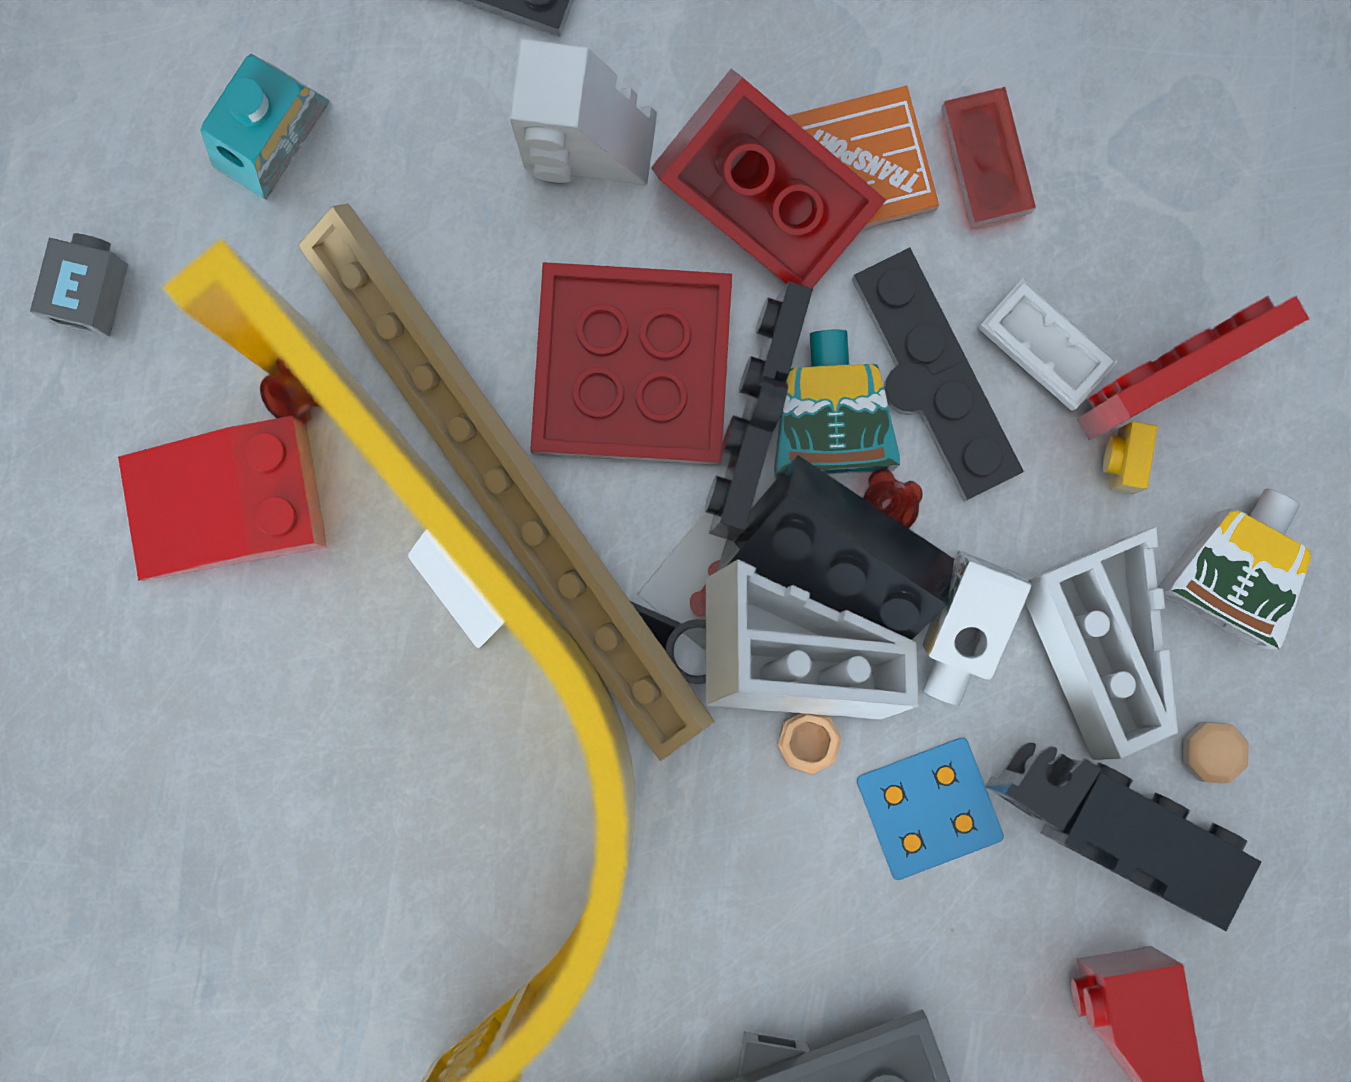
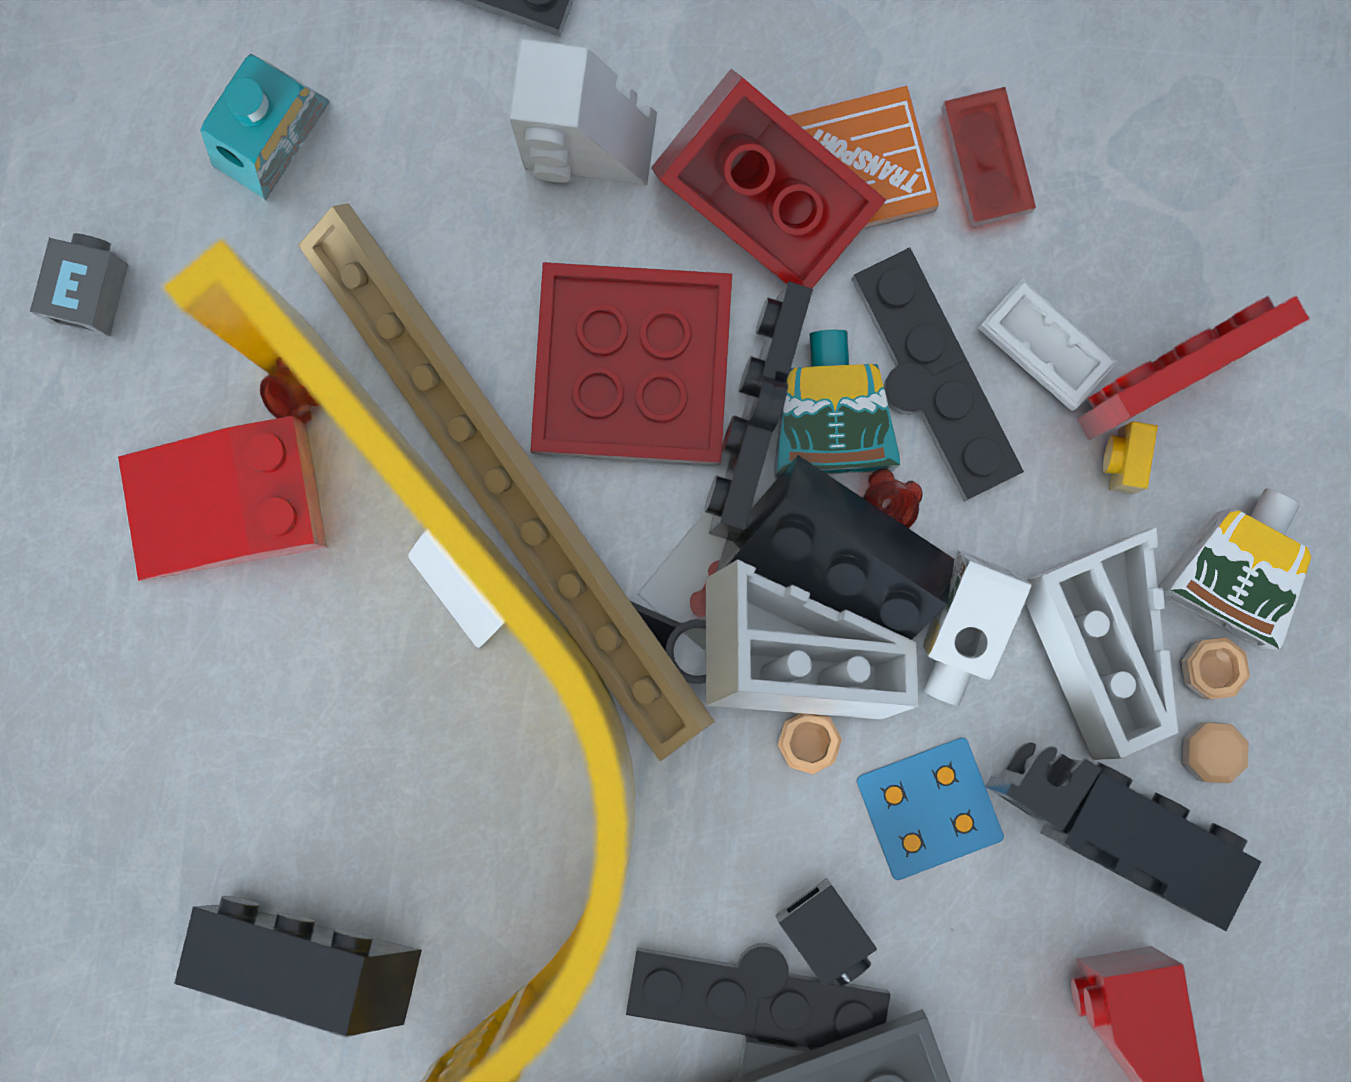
(297, 968): none -> black wedge
(751, 998): none -> black hinge
(827, 935): none -> black brick
(1215, 668): none -> light nougat tile

